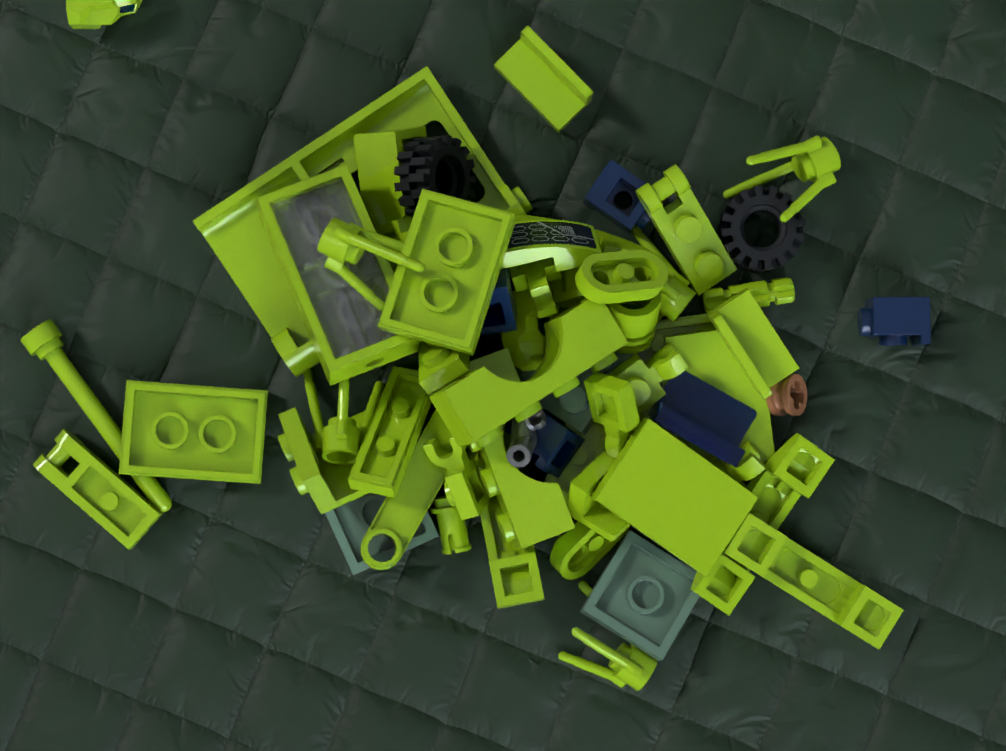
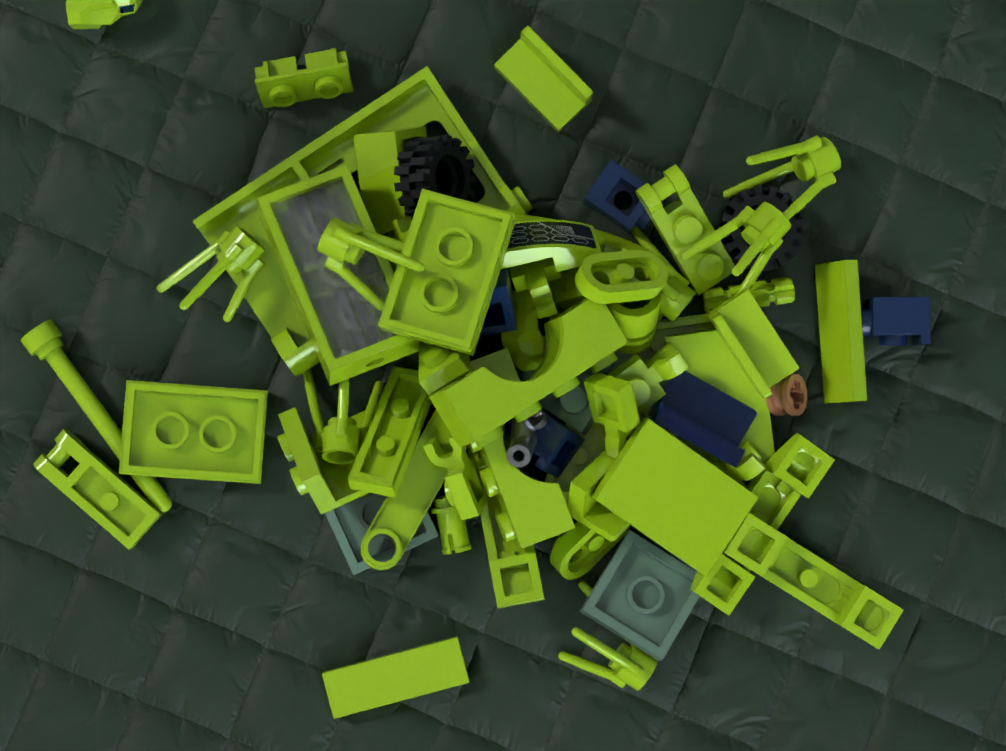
(236, 252): none -> lime plant
(282, 83): none -> lime hinge
(395, 677): none -> lime tile
(762, 232): none -> lime plant
(841, 331): none -> lime tile

